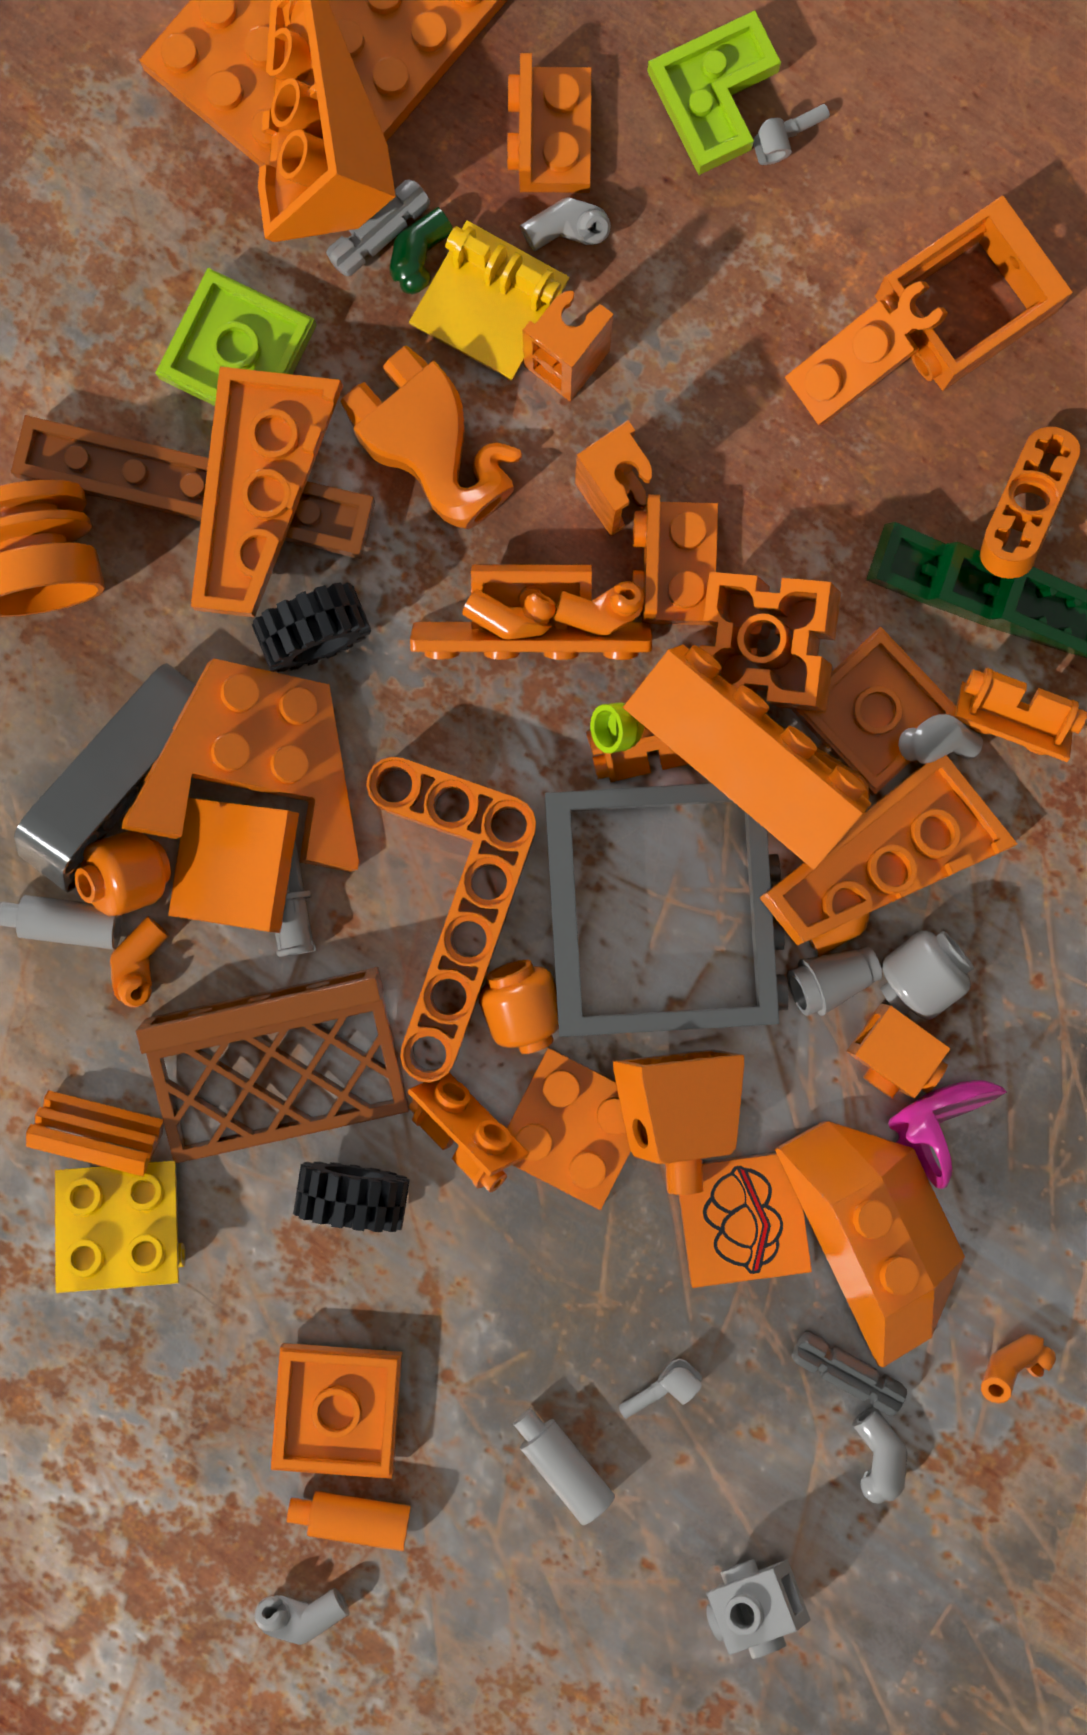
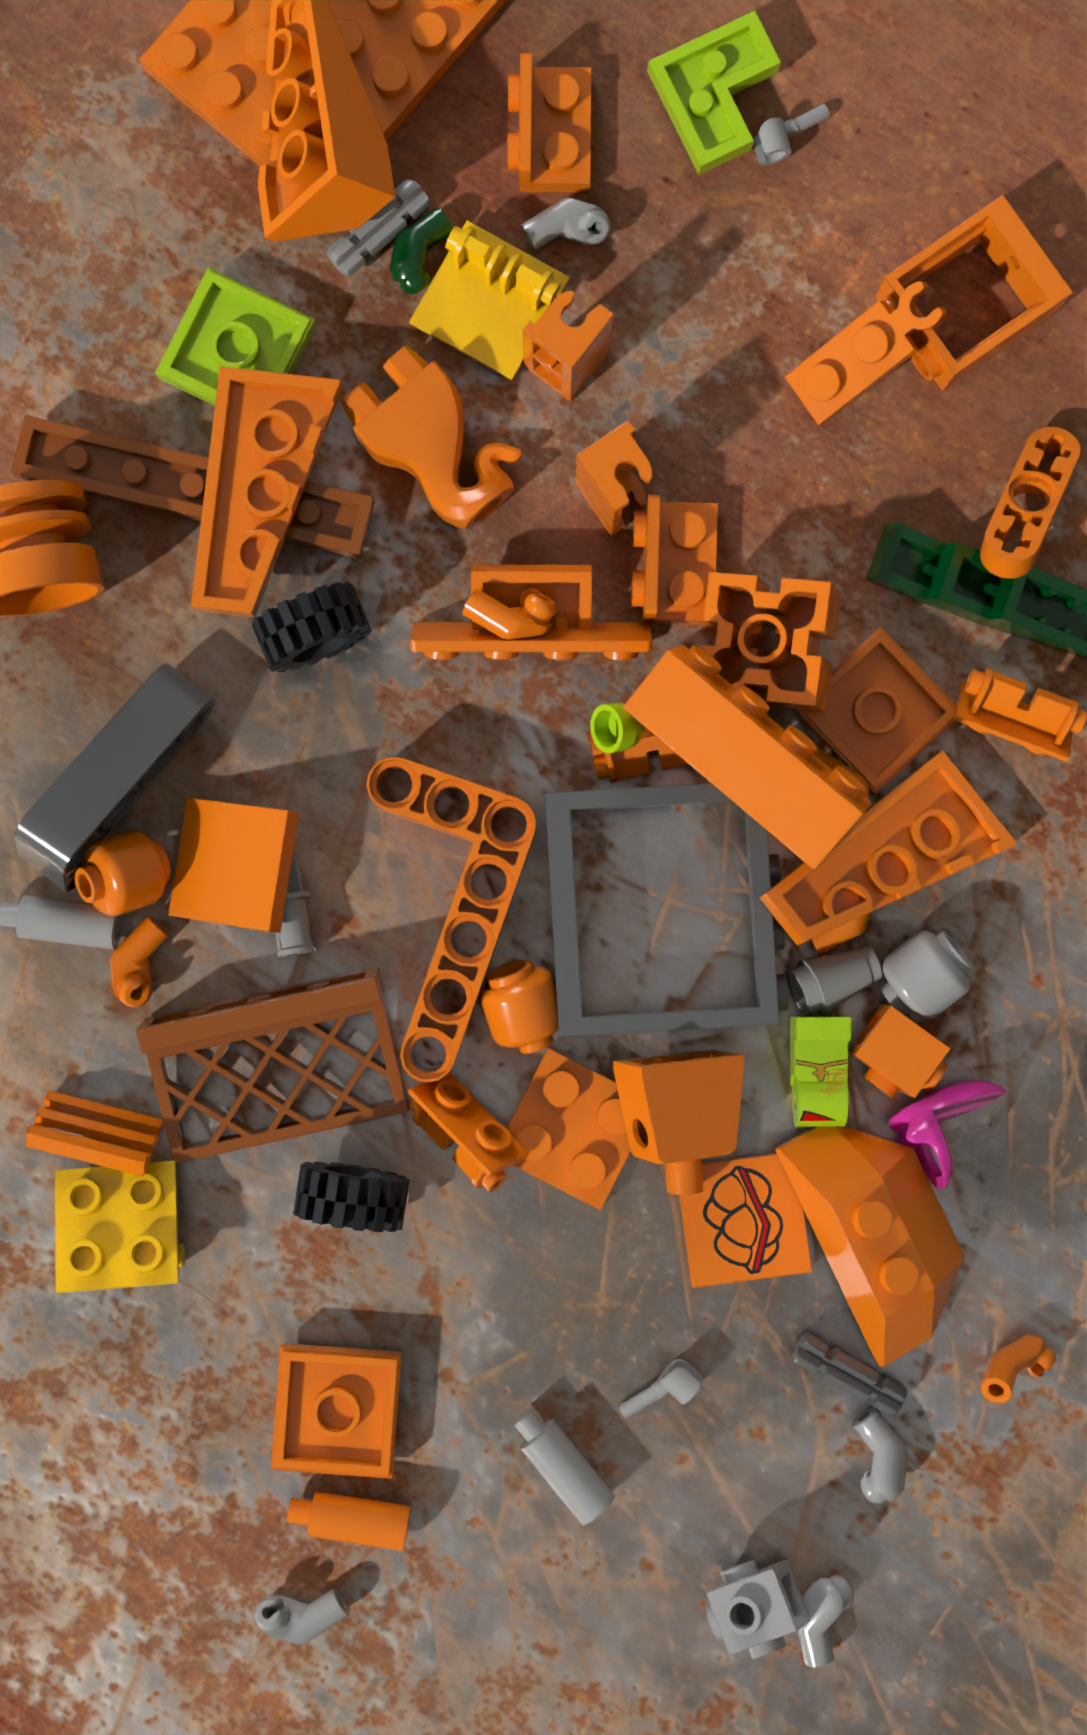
(260, 736): orange wing -> none
(603, 614): orange arm -> none
(819, 1069): none -> lime leg
(824, 1604): none -> light grey arm
(939, 737): light grey arm -> none

